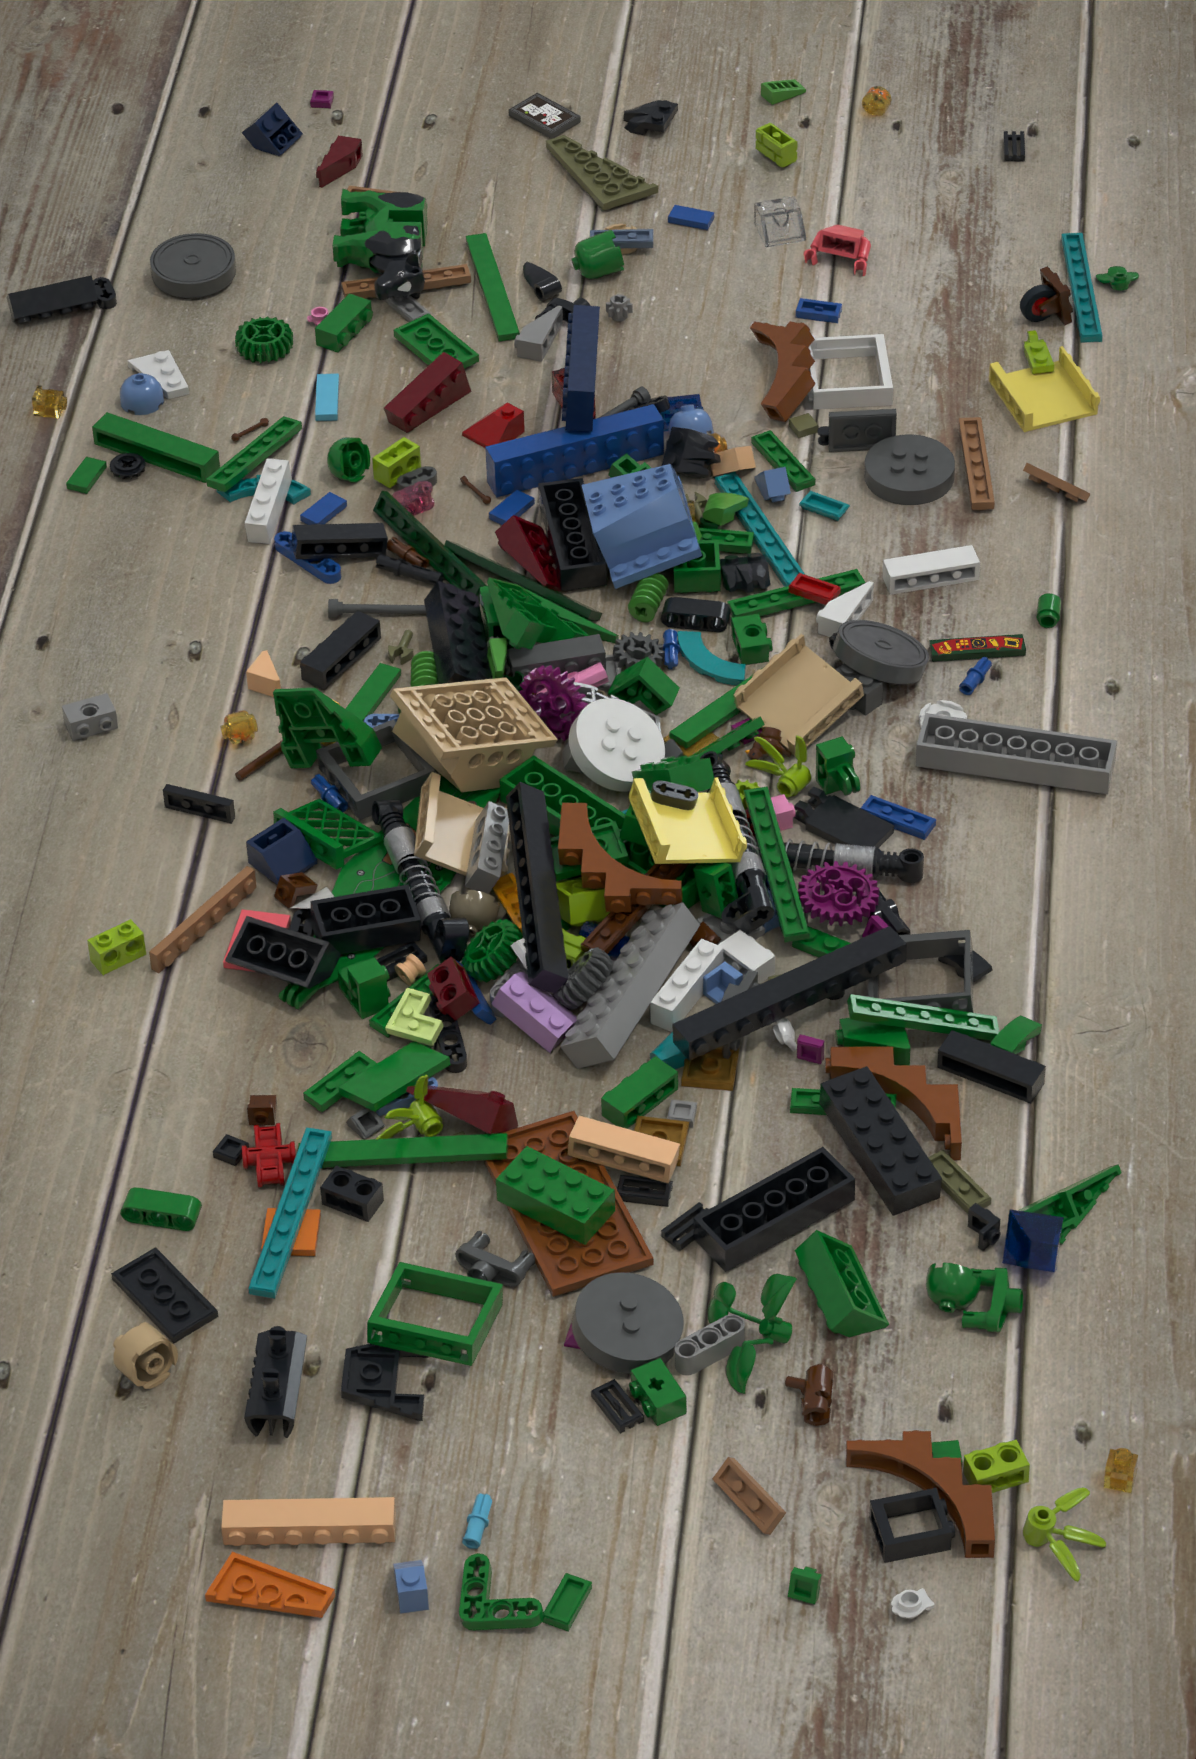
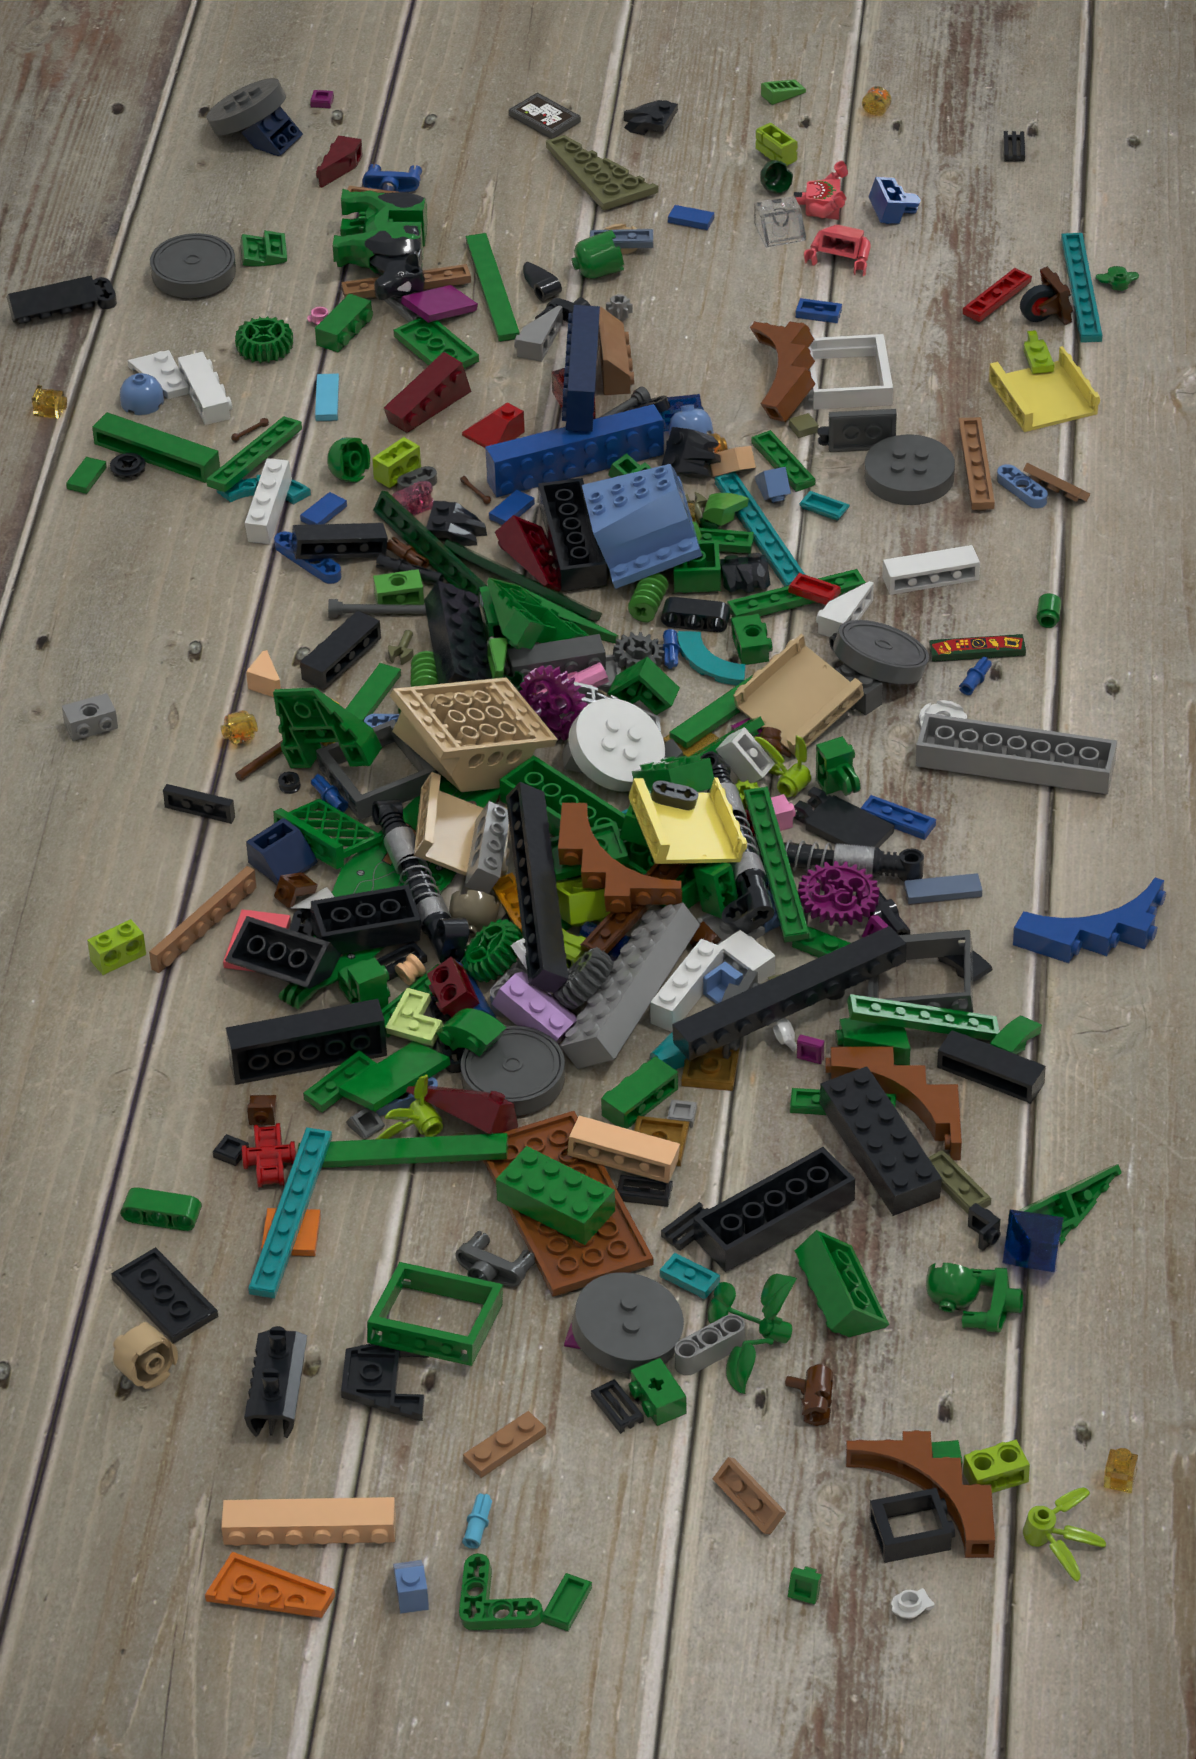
(205, 388): none -> white brick
(246, 106): none -> dark grey brick
(263, 250): none -> green slope
(287, 777): none -> black bush
(305, 1041): none -> black brick
(352, 1193): black brick -> none
(399, 588): none -> bright green brick
(401, 181): none -> blue connector
(439, 303): none -> magenta tile
(456, 523): none -> black plate
(471, 1030): none -> green brick
(504, 1444): none -> medium nougat plate
(521, 1066): none -> dark grey brick
(614, 355): none -> medium nougat slope
(689, 1275): none -> teal plate
(745, 756): none -> white brick
(776, 177): none -> dark green hair
(824, 196): none -> coral torso
(891, 200): none -> blue brick
(943, 888): none -> sand blue tile
(997, 295): none -> red plate
(1032, 495): none -> medium blue beam
(1097, 933): none -> blue arch

